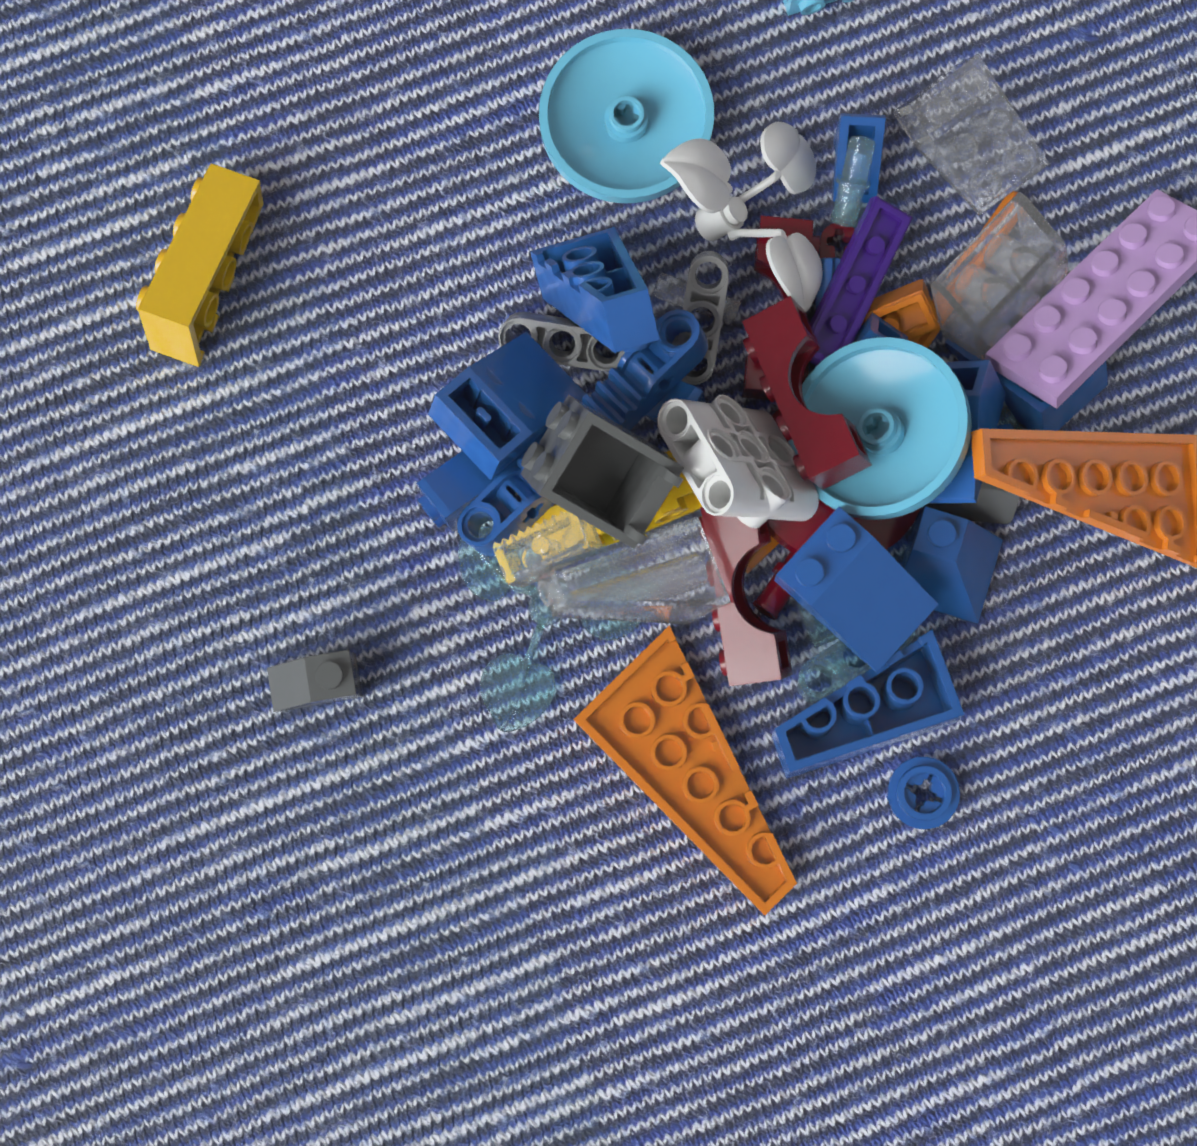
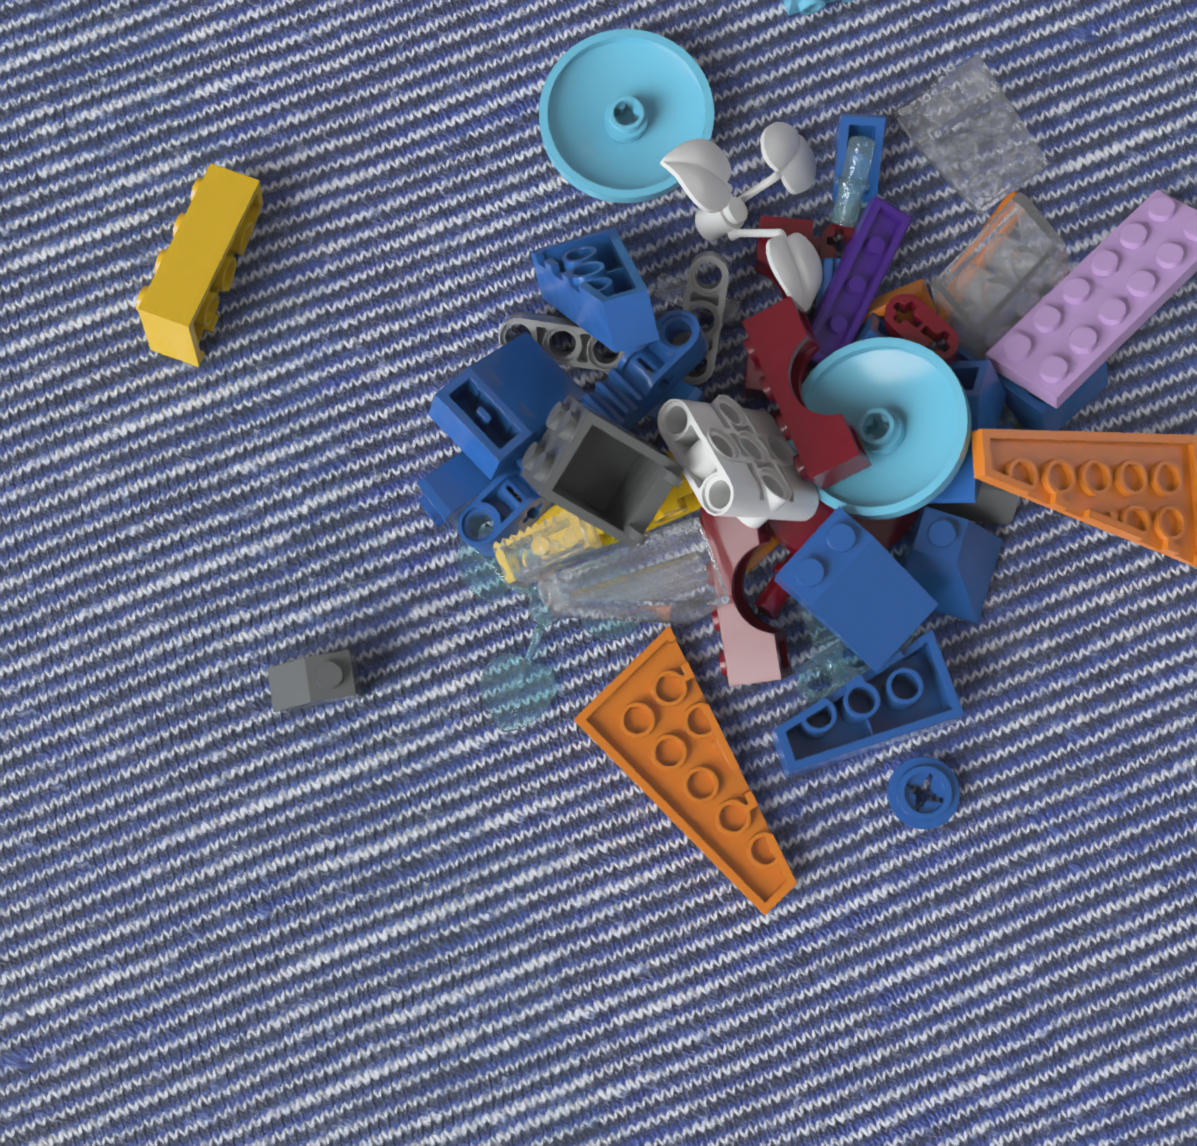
(927, 323): none -> dark red beam

